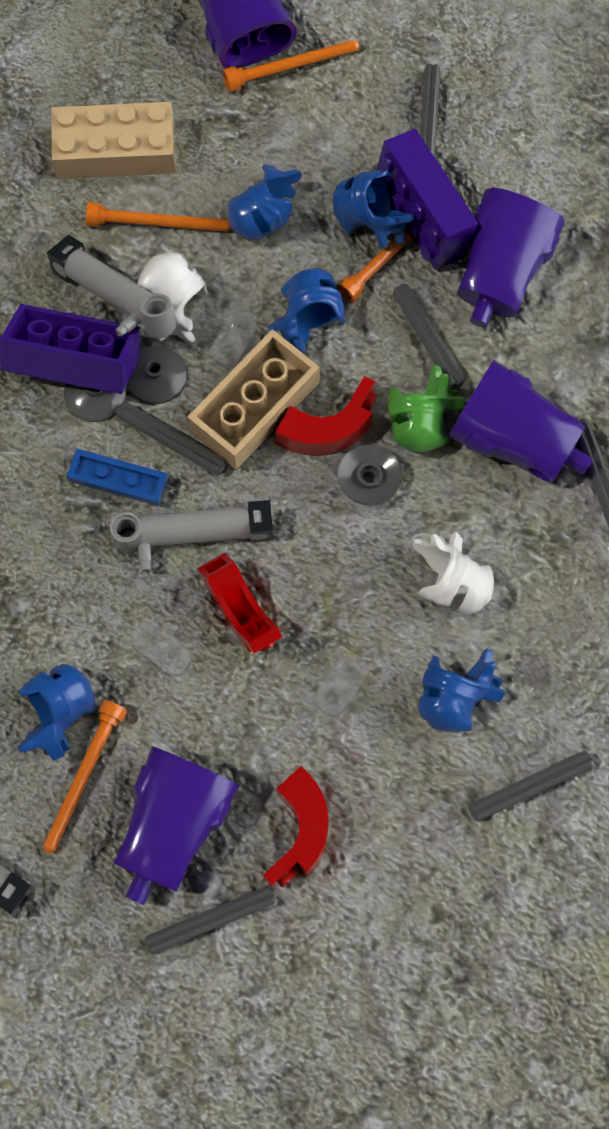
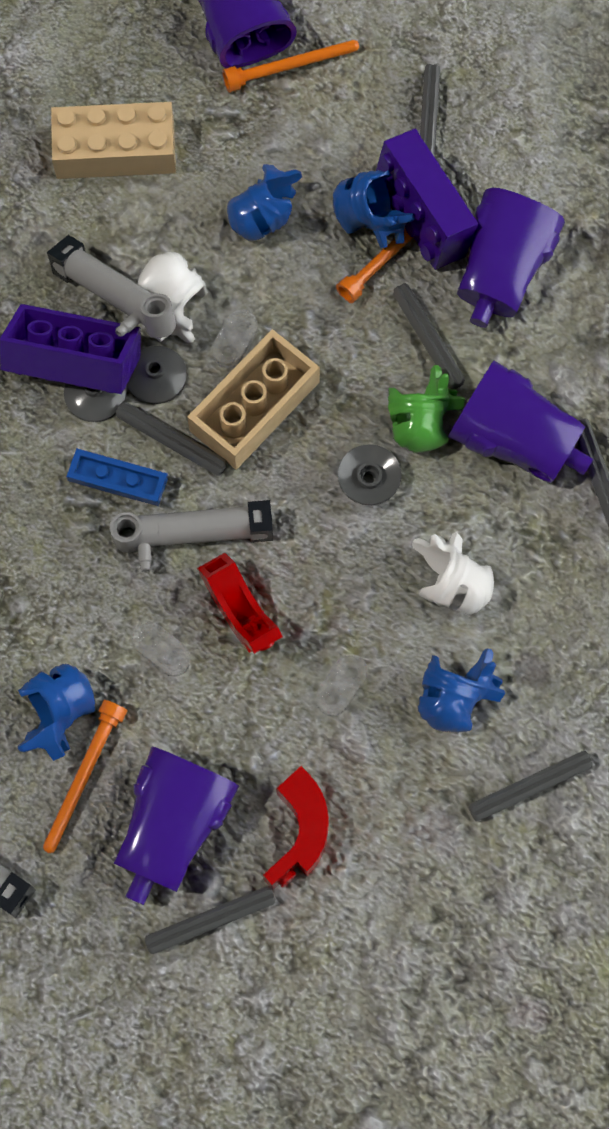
(99, 215): orange piece -> none
(311, 305): blue piece -> none
(330, 434): red arch -> none

